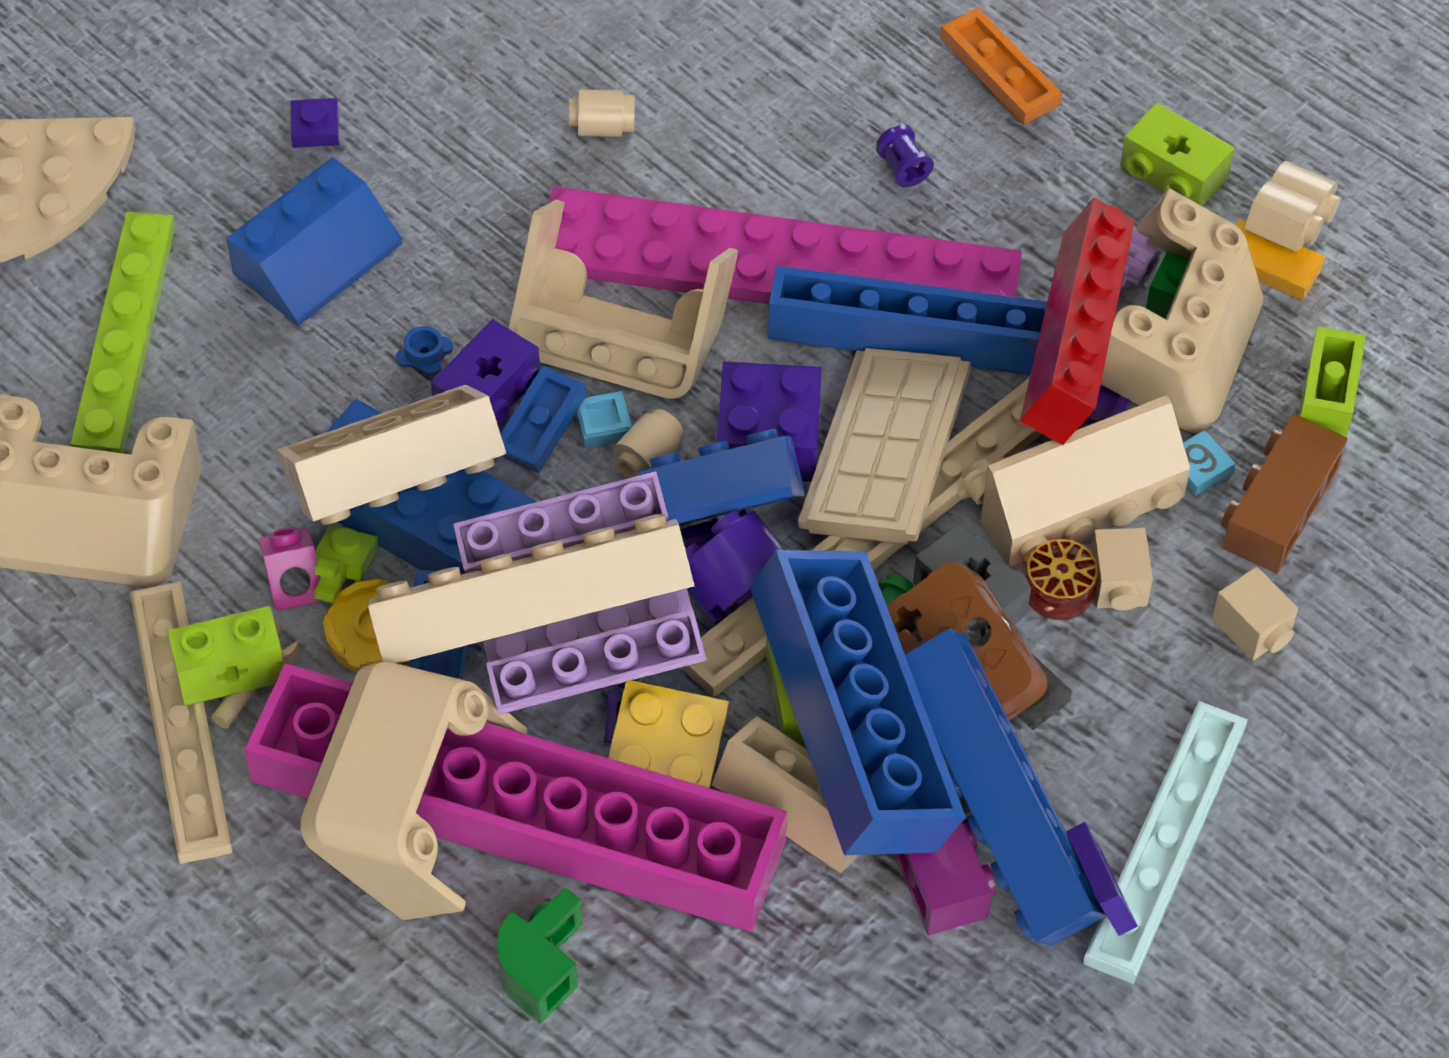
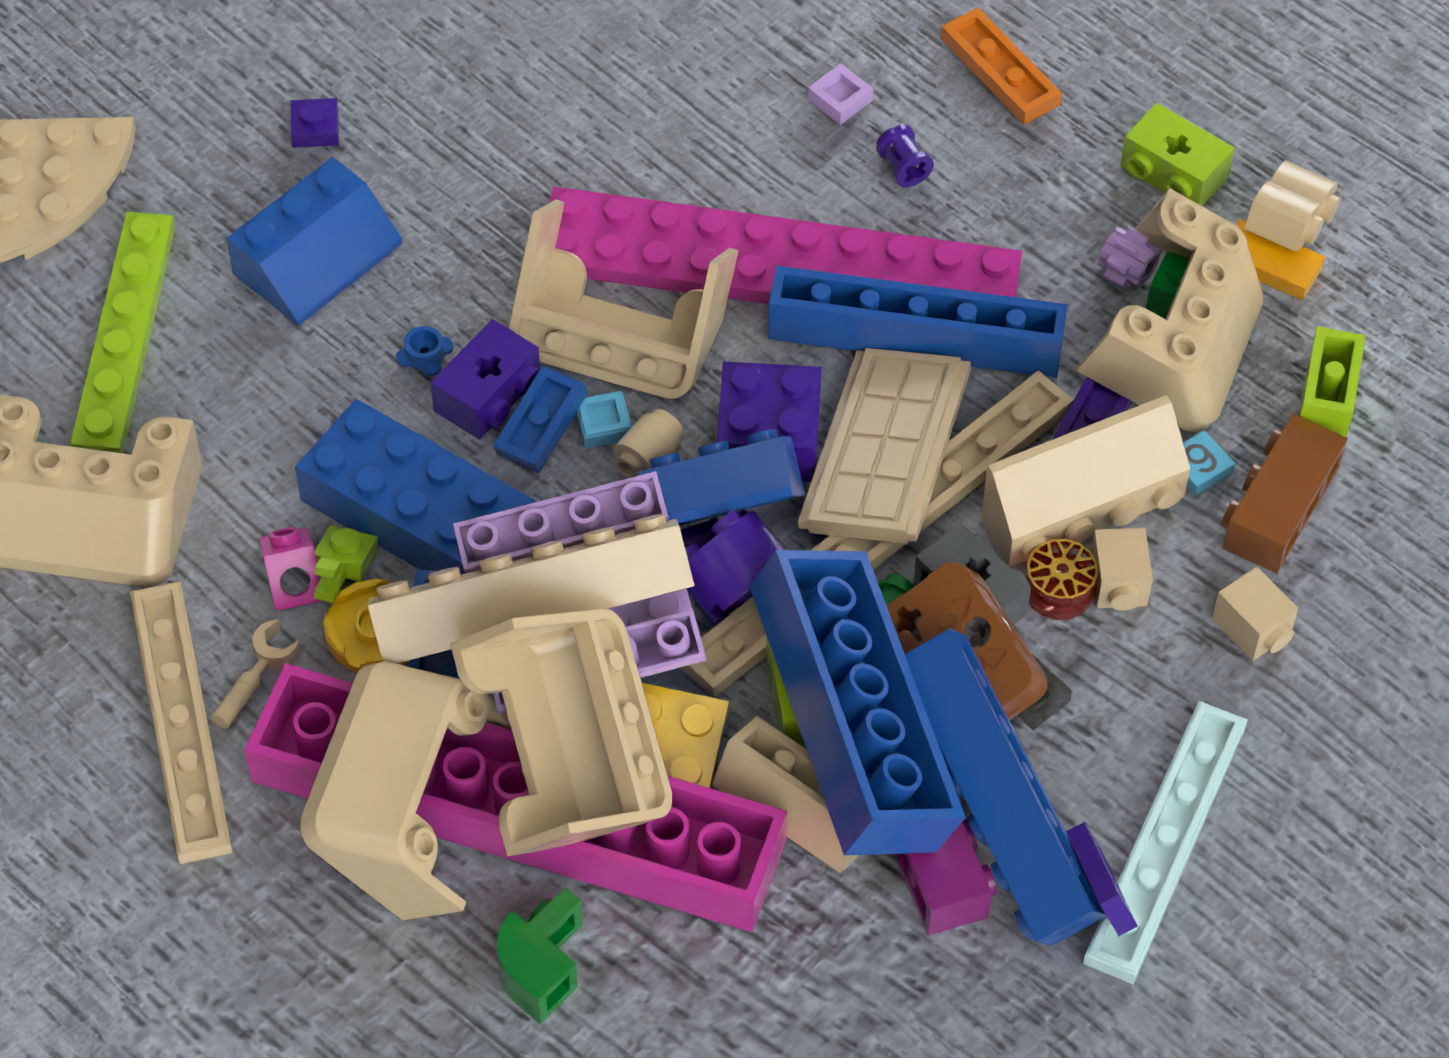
(226, 655): lime brick -> none
(393, 453): tan slope -> none
(575, 726): none -> tan windscreen
(602, 113): tan brick -> none
(840, 94): none -> lavender plate
(975, 481): tan plate -> none
(1078, 322): red brick -> none

